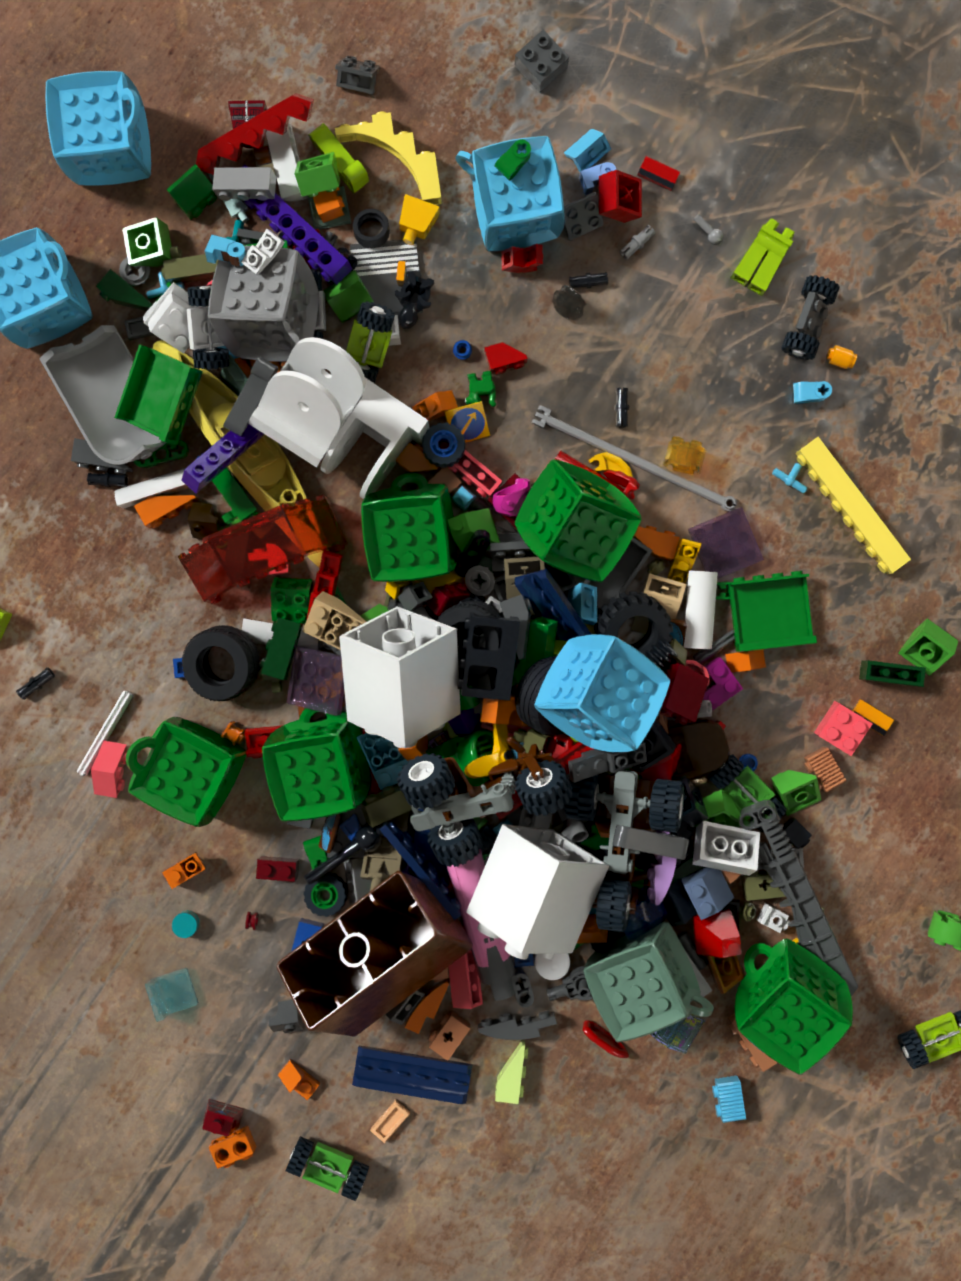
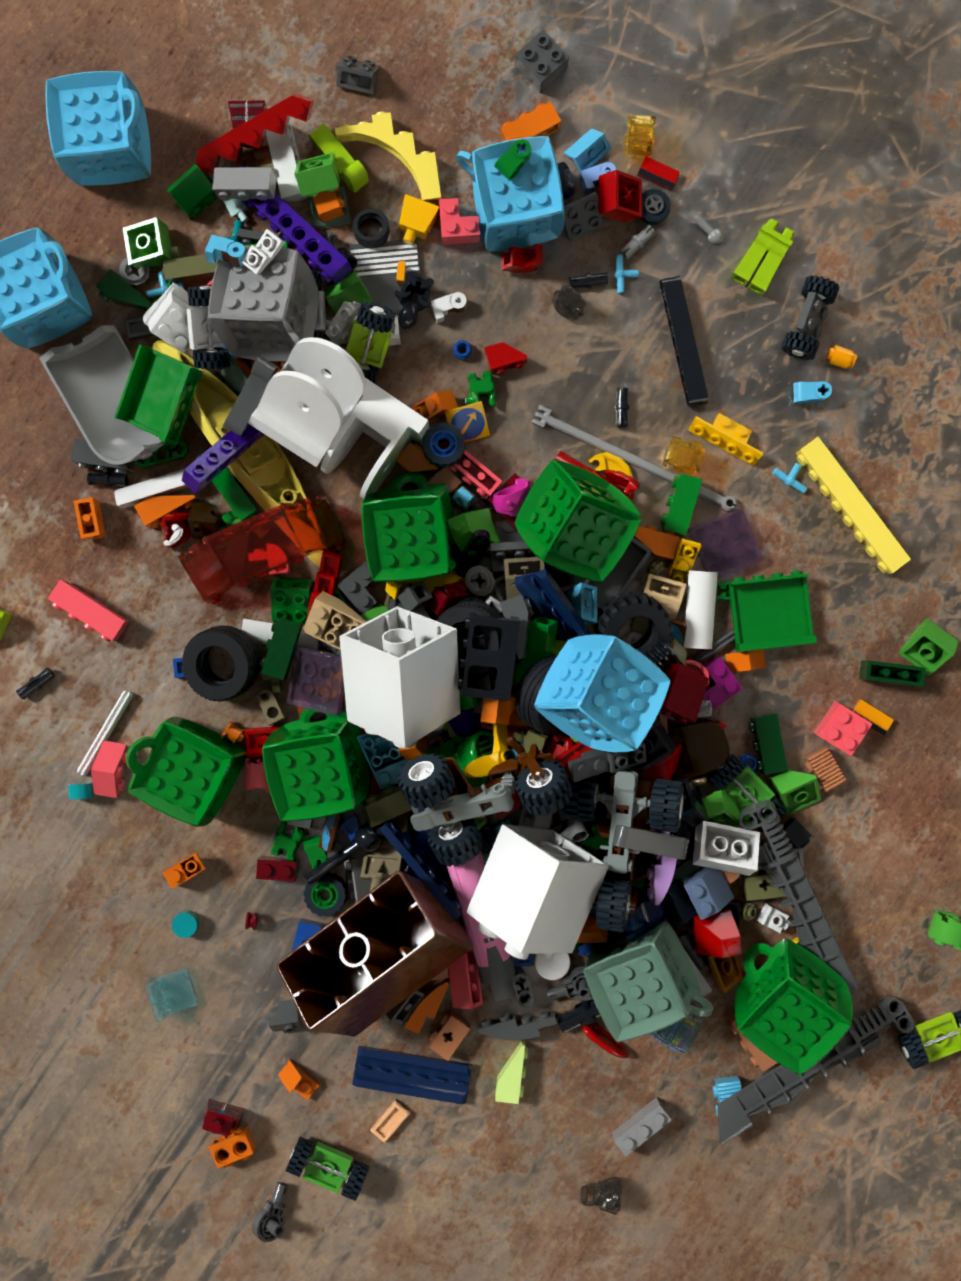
(80, 790): none -> teal piece
(88, 610): none -> coral brick
(89, 519): none -> orange brick
(175, 529): none -> red hat
(255, 775): none -> coral brick
(271, 707): none -> dark tan leg
(271, 1216): none -> dark grey pin
(286, 842): none -> green animal
(341, 325): none -> white brick
(356, 587): none -> dark grey brick
(448, 304): none -> white leg
(455, 228): none -> coral brick
(536, 123): none -> orange brick
(567, 180): none -> black wheel
(582, 1014): none -> black piece
(585, 949): none -> blue plate
(606, 1195): none -> clear smoke piece
(620, 274): none -> medium azure piece
(640, 135): none -> clear yellow brick
(641, 1126): none -> light grey brick
(657, 200): none -> black wheel
(681, 503): none -> green brick
(683, 341): none -> black beam
(727, 436): none -> yellow bracket
(768, 743): none -> dark green brick
(783, 1085): none -> dark grey piece

